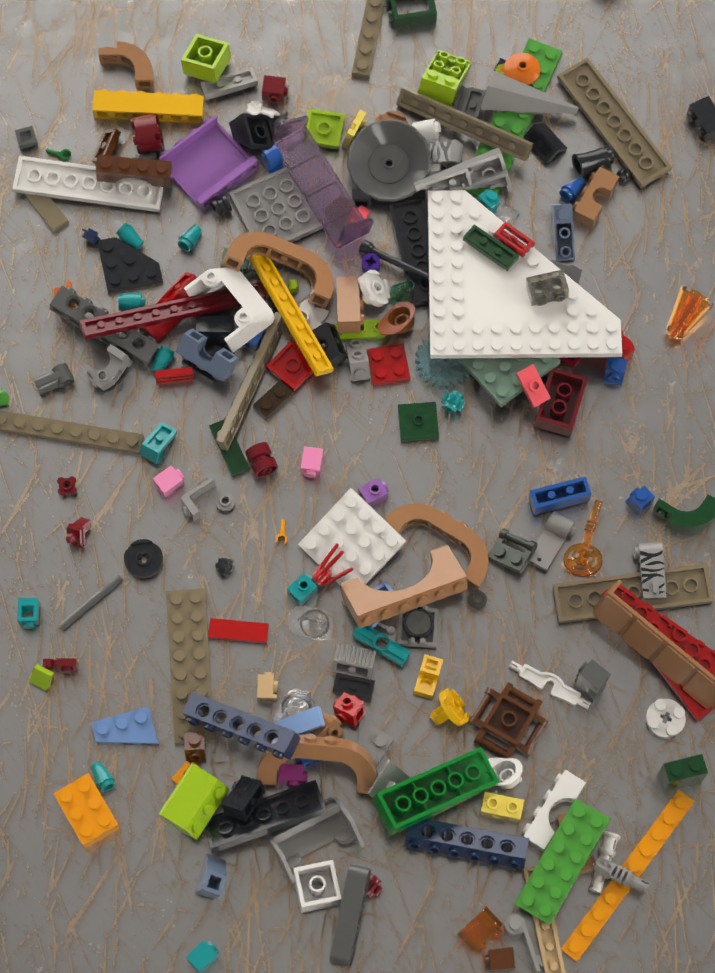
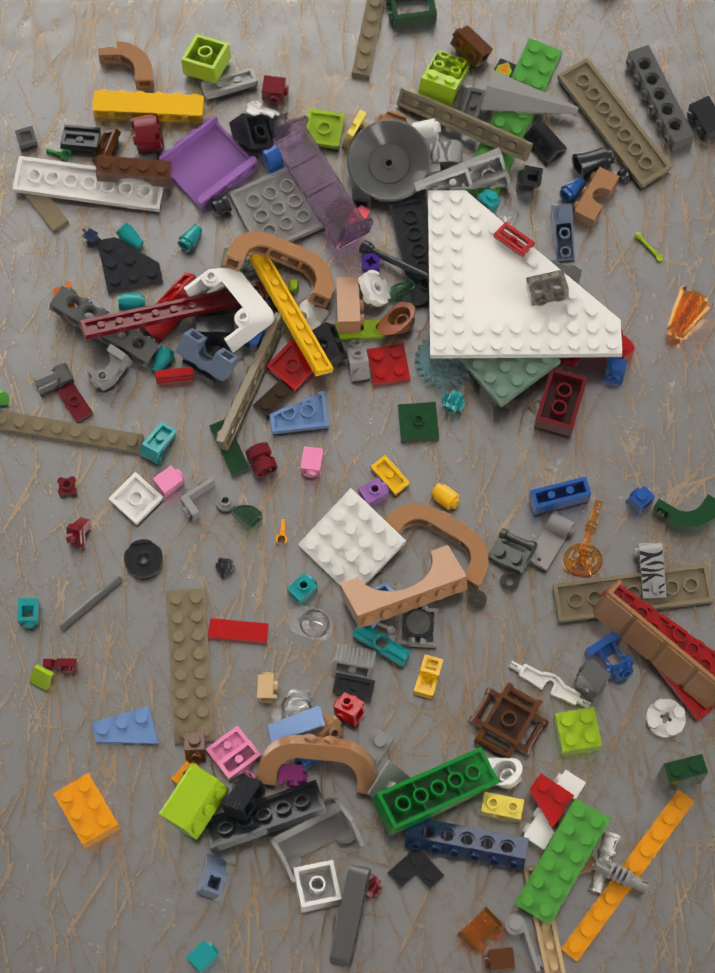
(74, 402): none -> dark red plate
(80, 138): none -> black plate
(103, 779): teal cone -> none
(135, 498): none -> white plate
(199, 705): dark blue brick -> none
(234, 754): none -> bright pink plate
(247, 516): none -> clear green brick
(303, 416): none -> medium blue wing
(323, 573): red plant -> none
(390, 475): none -> yellow plate
(418, 865): none -> black plate
(445, 496): none -> yellow brick
(450, 709): yellow tile -> none
(471, 45): none -> reddish brown brick
(490, 247): dark green tile -> none
(512, 576): none -> clear smoke plate
(524, 75): orange dish -> none
(529, 177): none -> black brick
(533, 385): coral plate -> none
(551, 798): none -> red wing
(577, 731): none -> lime brick
(605, 648): none -> blue tile
(645, 58): none -> dark grey brick
(659, 258): none -> lime hinge

